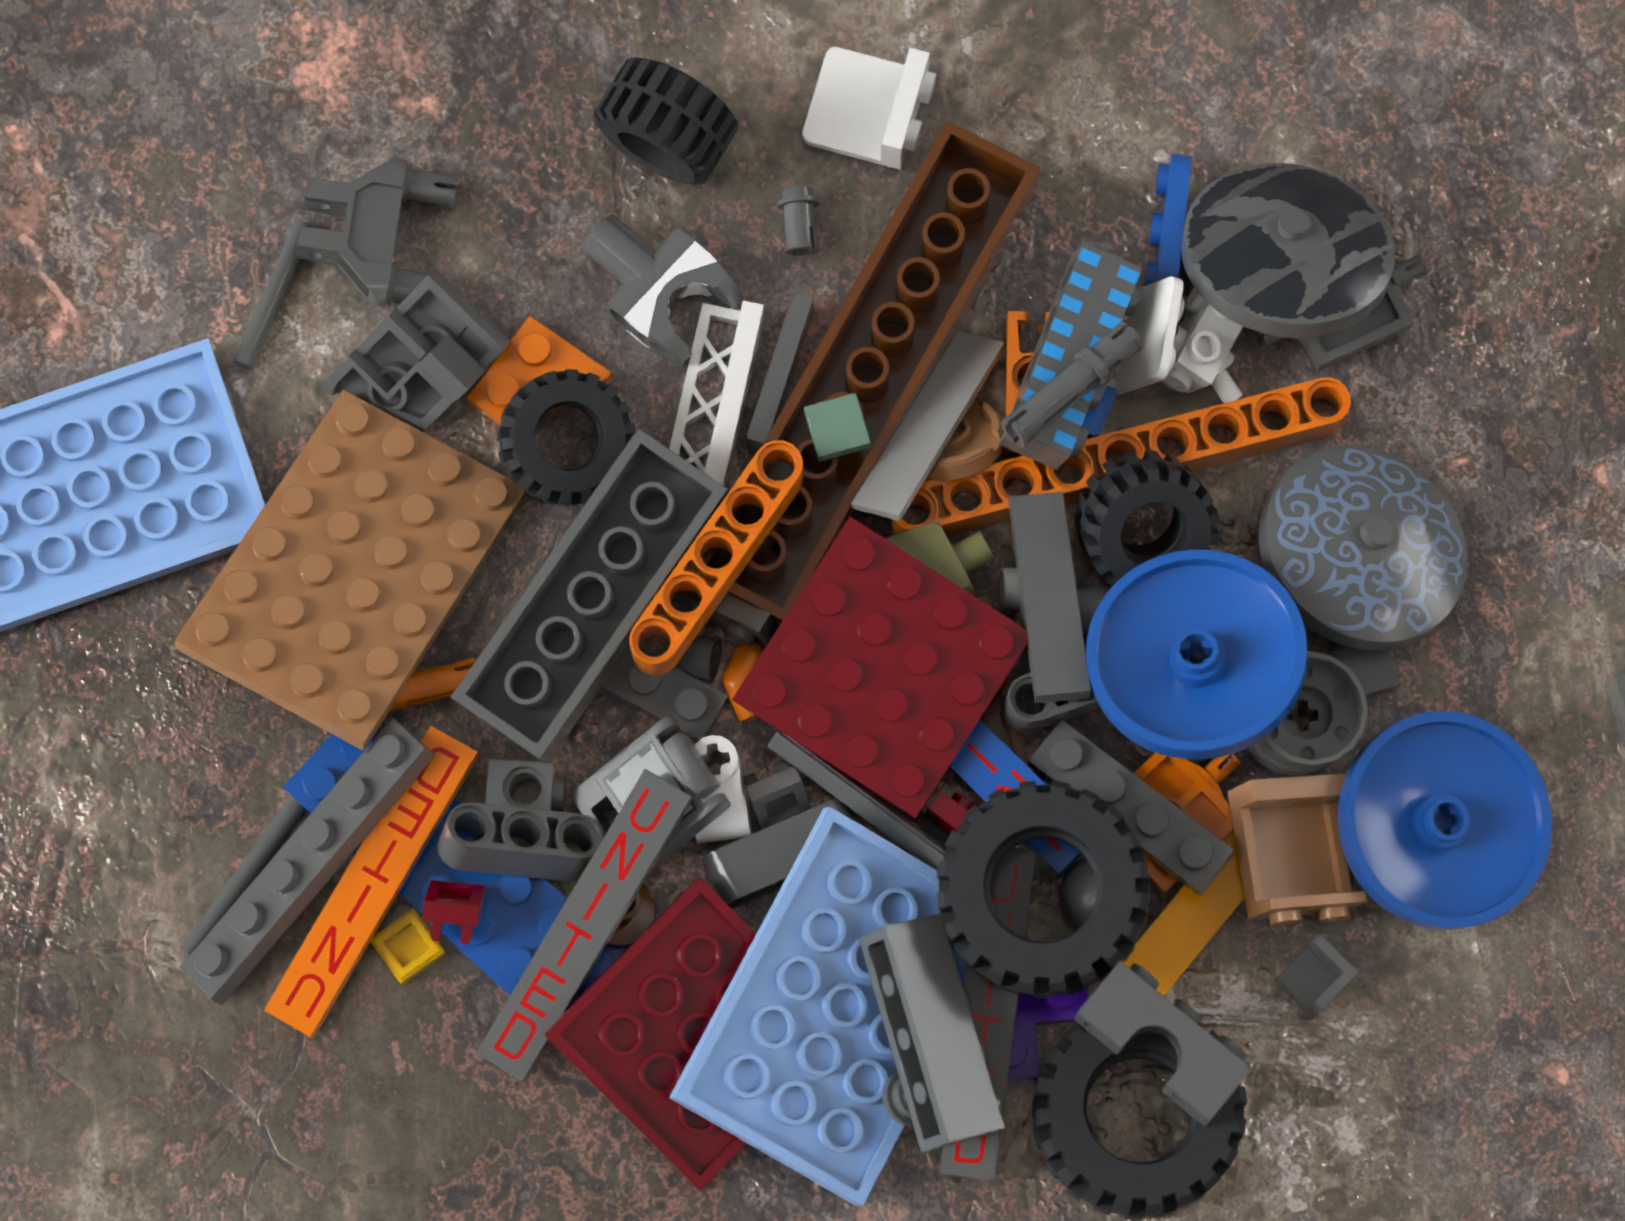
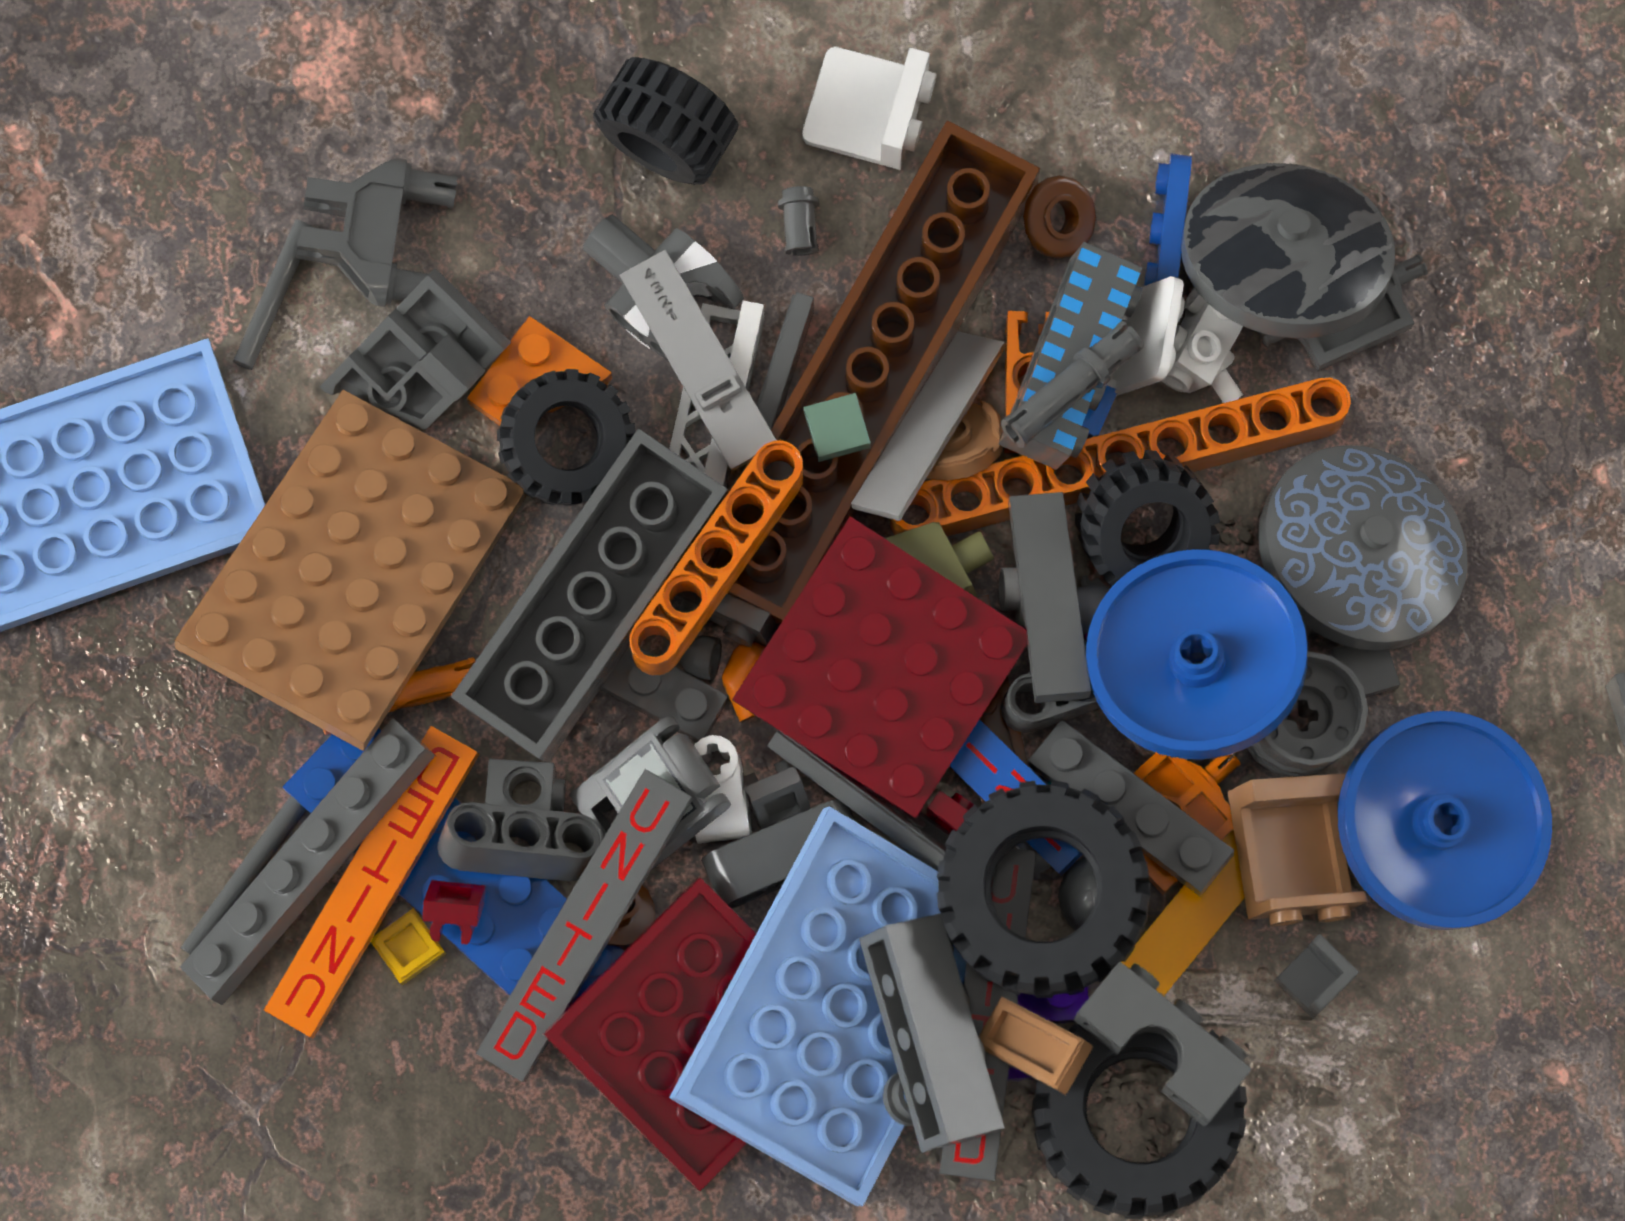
(698, 359): none -> light grey piece
(1034, 1045): none -> medium nougat tile
(1079, 216): none -> reddish brown piece

